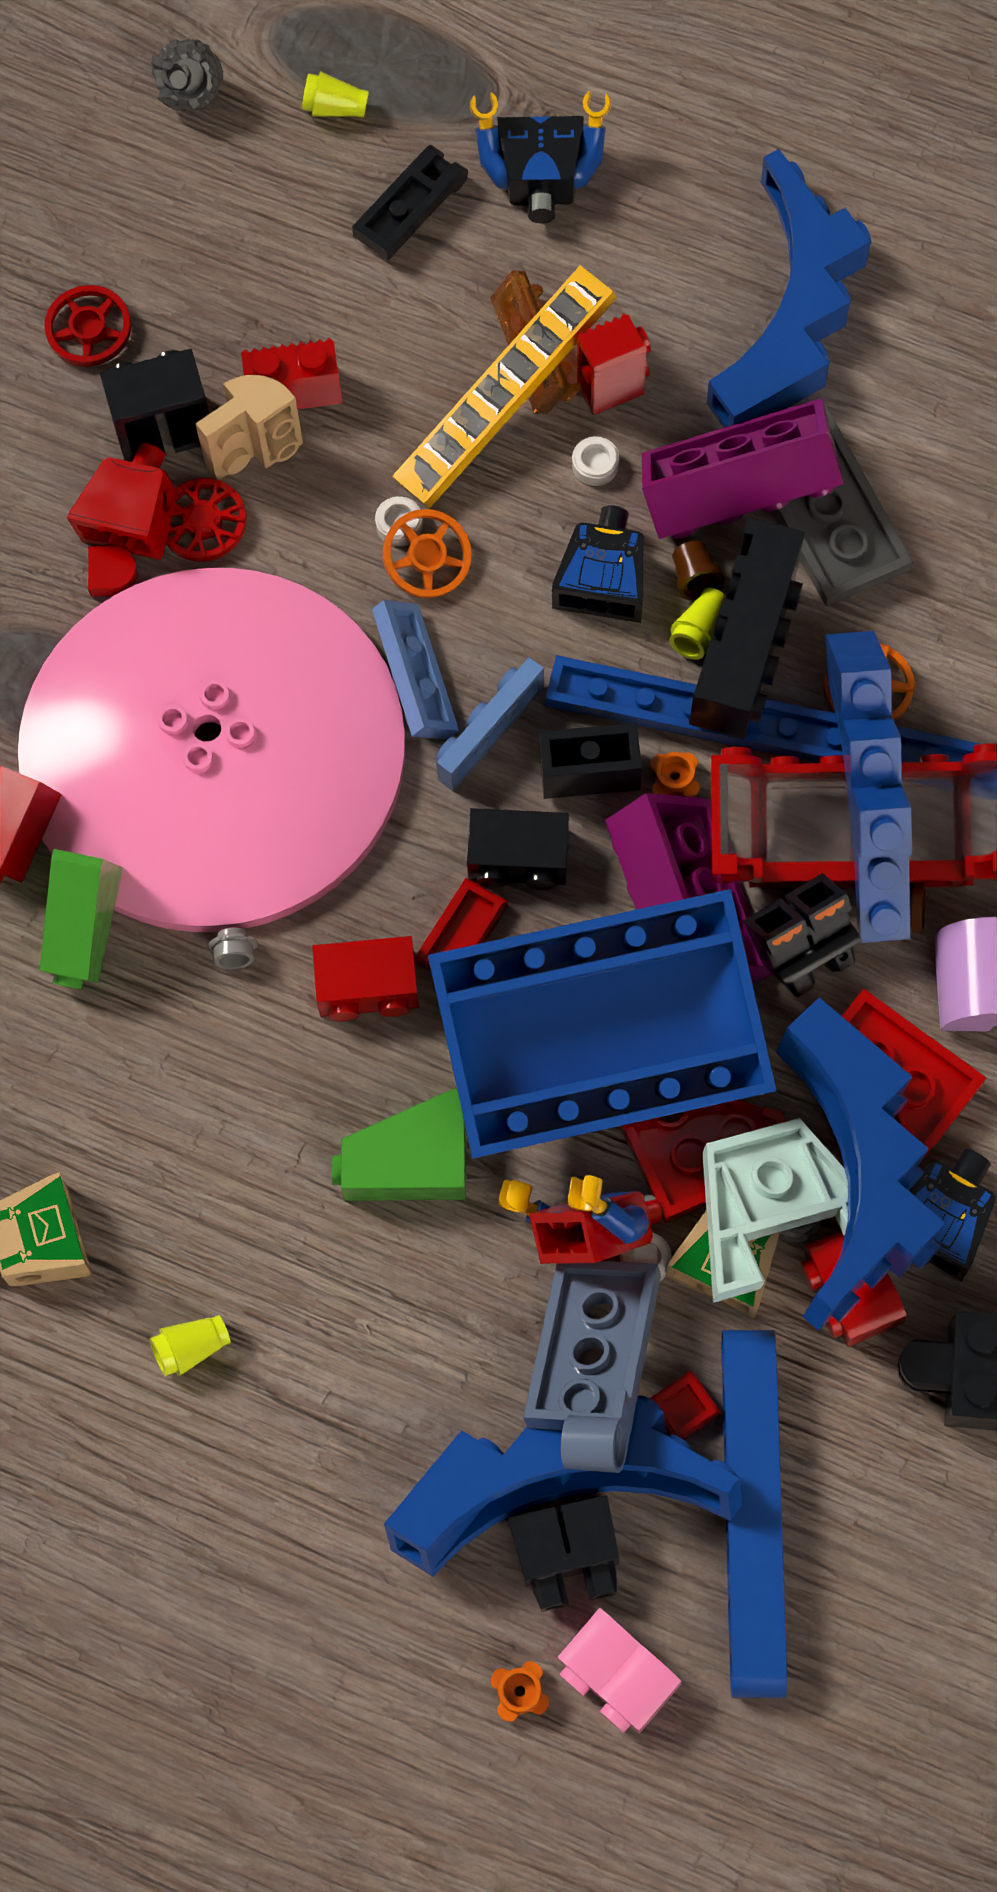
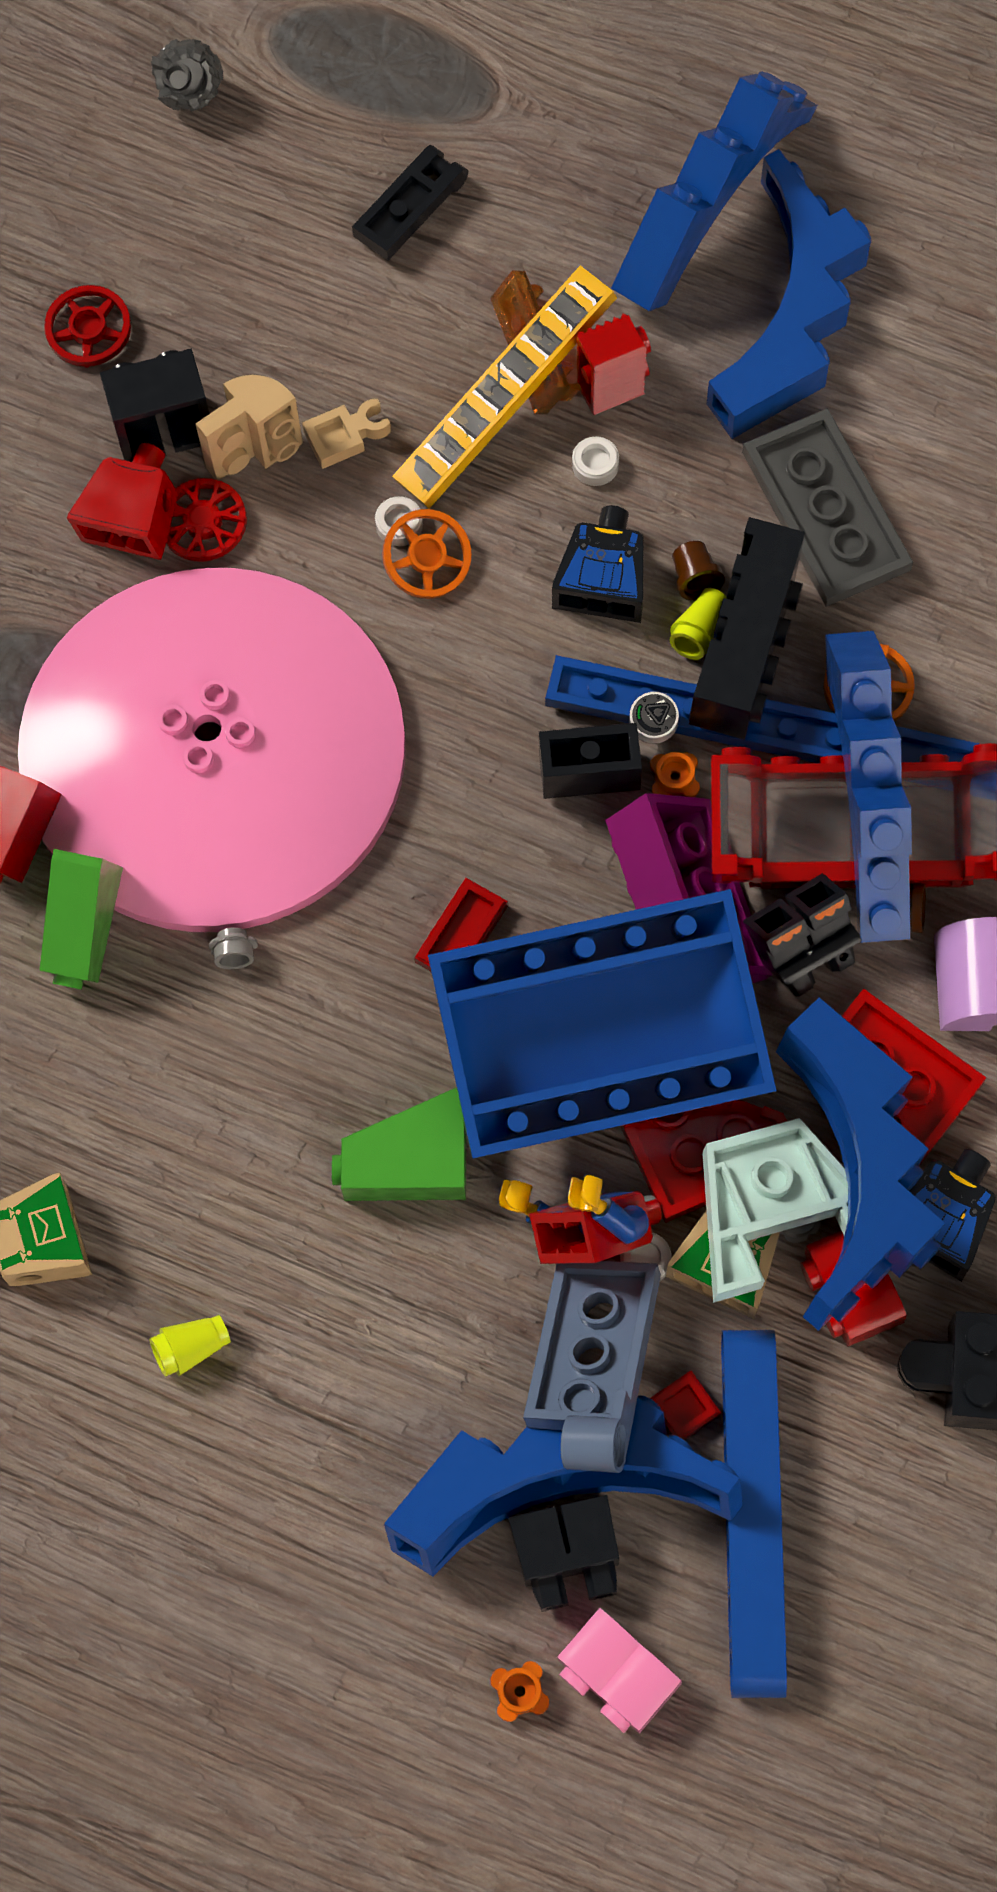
(110, 570): red tile -> none
(304, 369): red brick -> none
(332, 97): neon yellow cone -> none
(340, 435): none -> tan plate
(365, 978): red brick -> none
(415, 670): medium blue plate -> none
(489, 723): medium blue plate -> none
(518, 848): black brick -> none
(541, 157): torso -> none
(655, 717): none -> tile
(680, 214): none -> blue arch
(741, 470): magenta slope -> none

